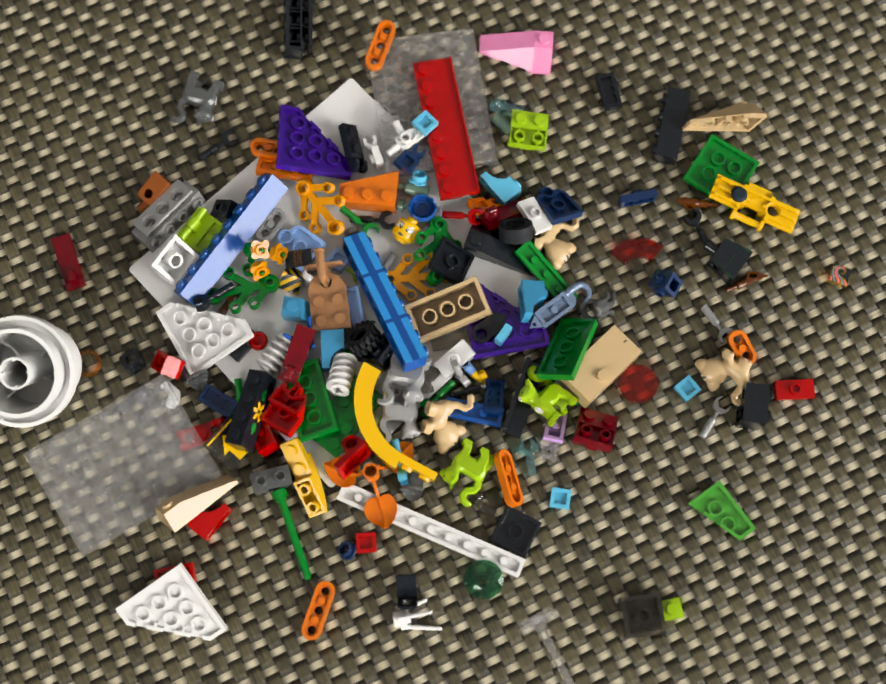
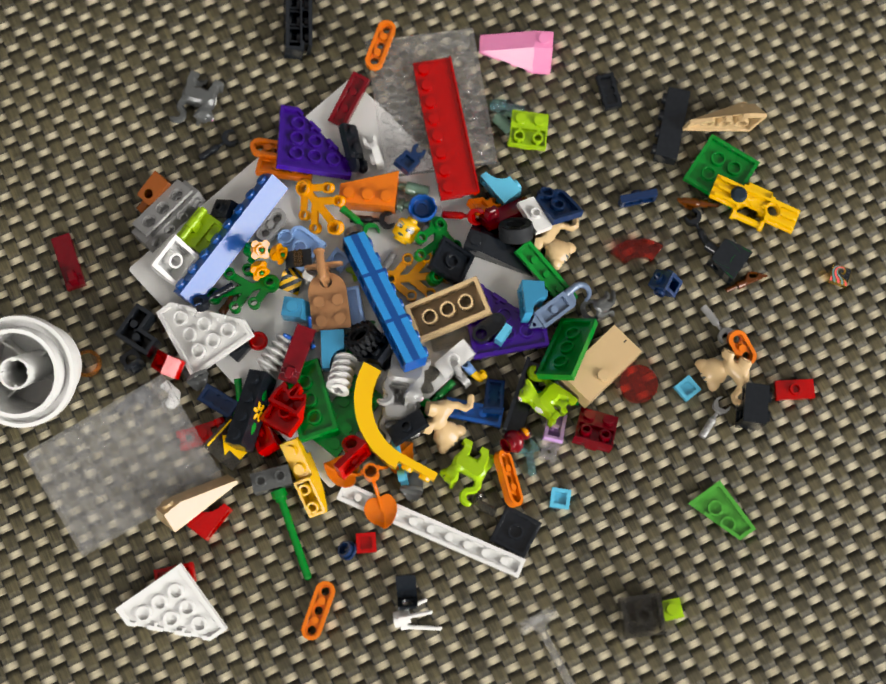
(135, 331): none -> black brick
(349, 99): none -> dark red hinge
(404, 139): white piece -> none
(407, 427): none -> black plate
(419, 178): medium azure plate -> none
(425, 123): medium azure tile -> none
(482, 385): black hinge -> none
(490, 572): clear green dish -> none
(514, 440): none -> dark red animal

